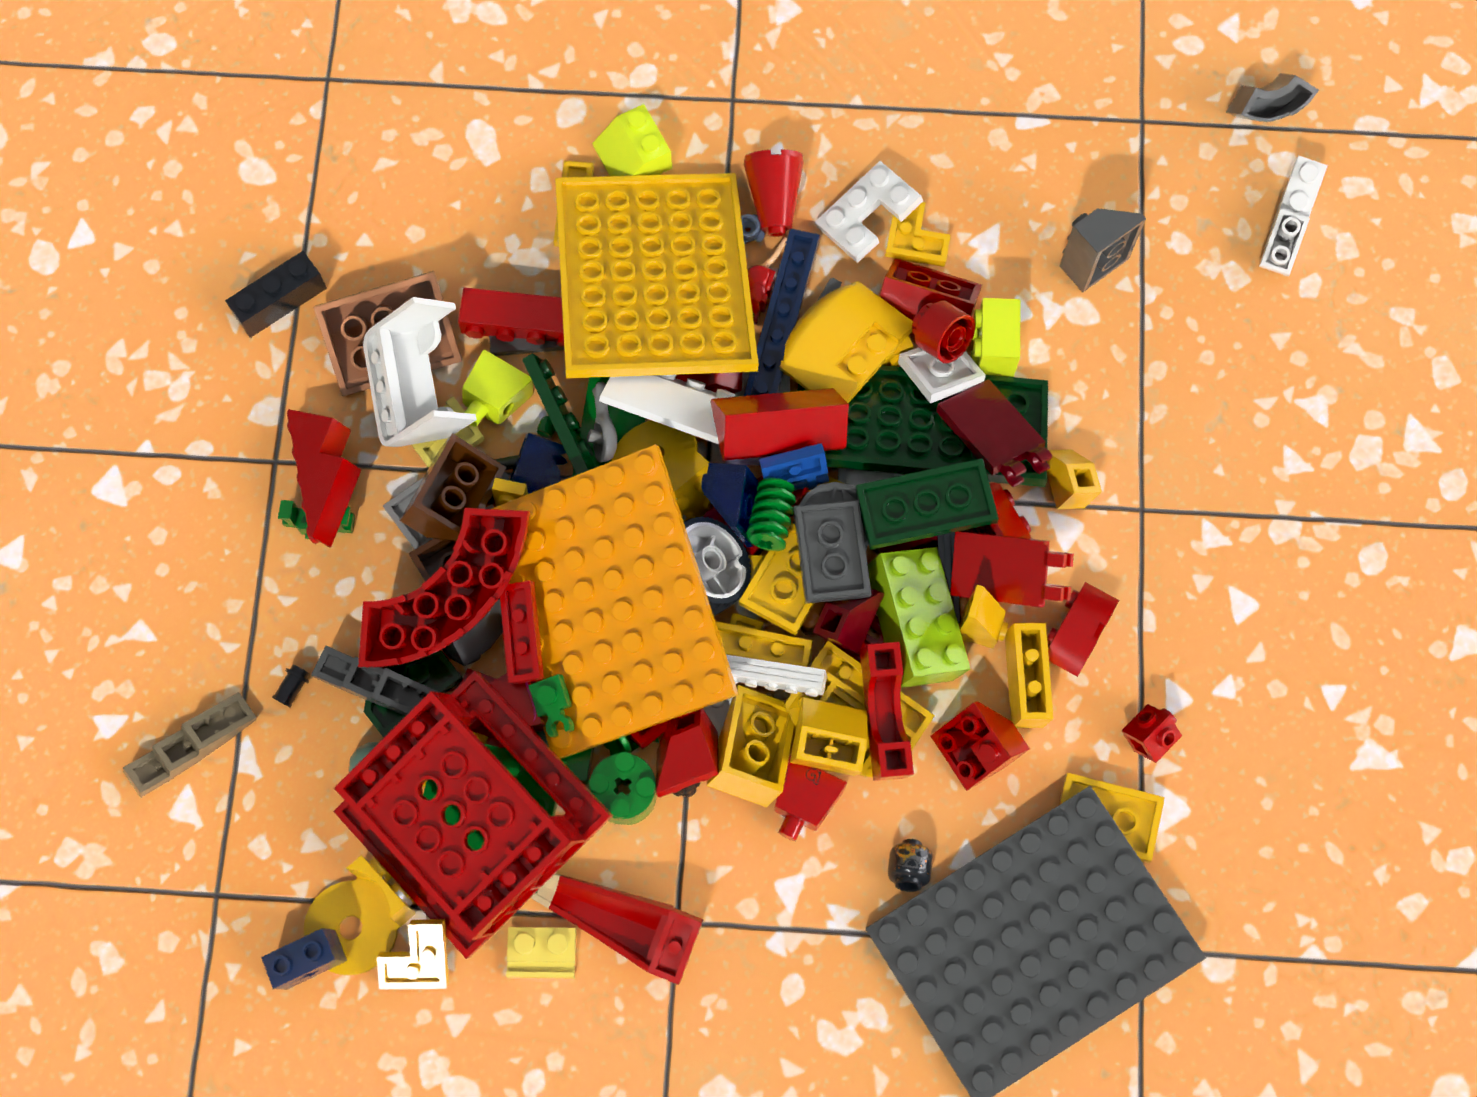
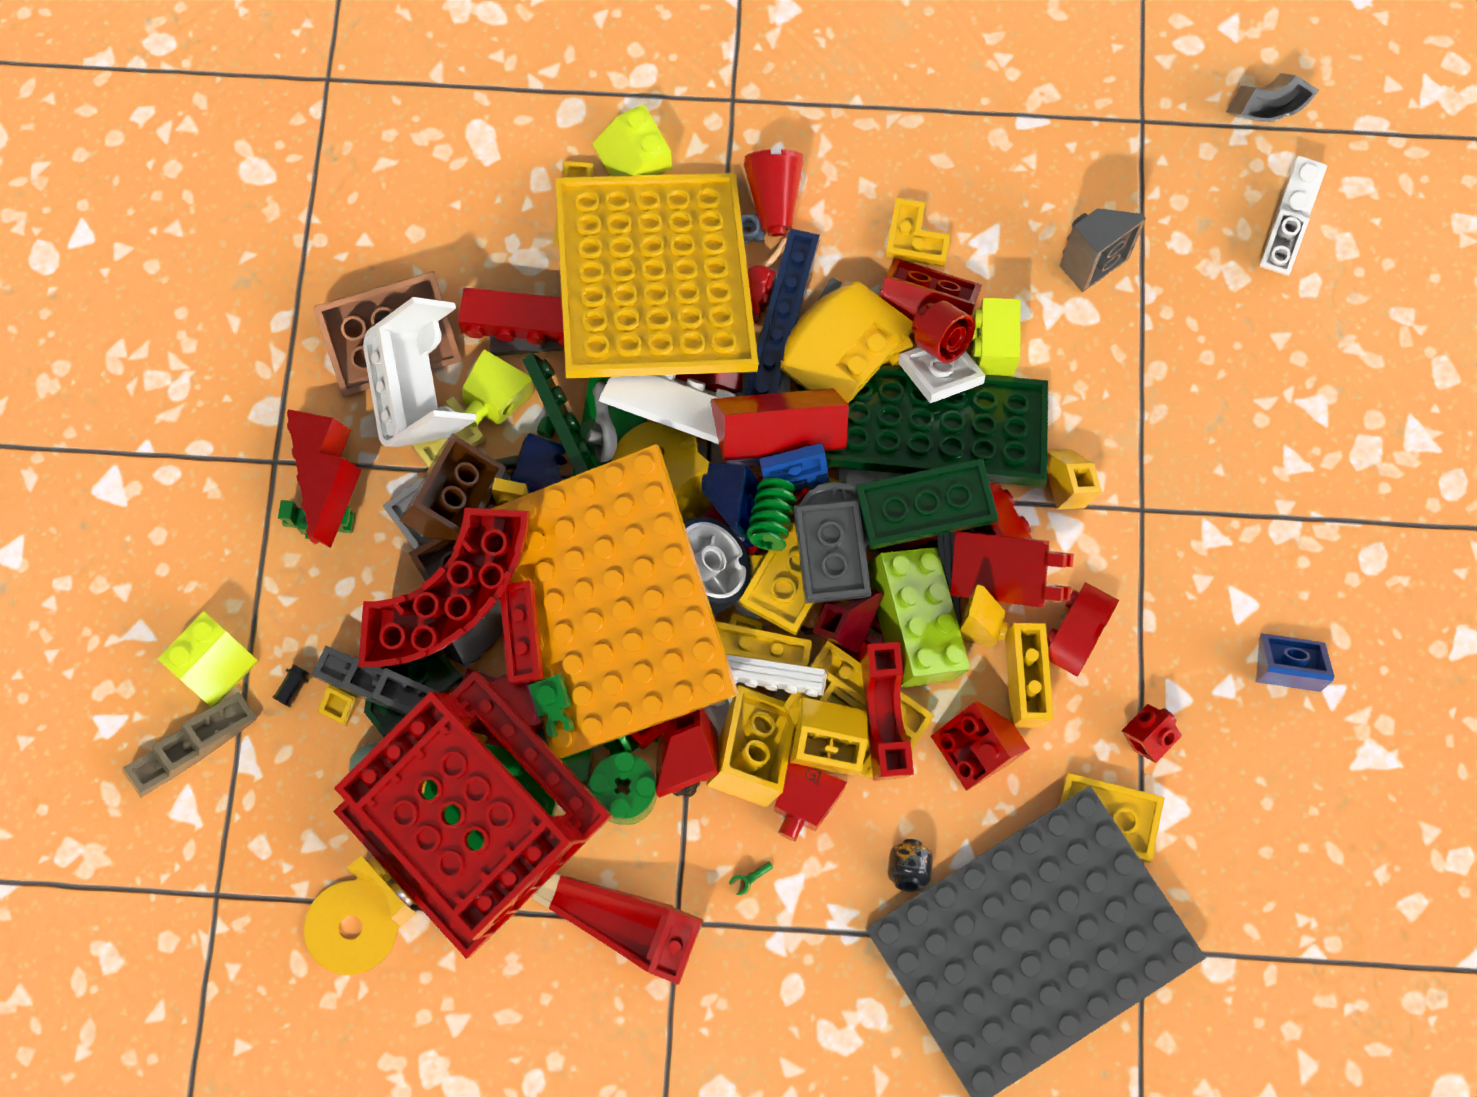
(208, 659): none -> neon yellow slope
(276, 294): black brick -> none
(304, 959): dark blue brick -> none
(338, 704): none -> yellow slope
(425, 963): plate -> none
(541, 952): light yellow plate -> none
(751, 877): none -> green hand
(845, 217): white plate -> none
(995, 431): dark red tile -> none
(1293, 663): none -> blue slope

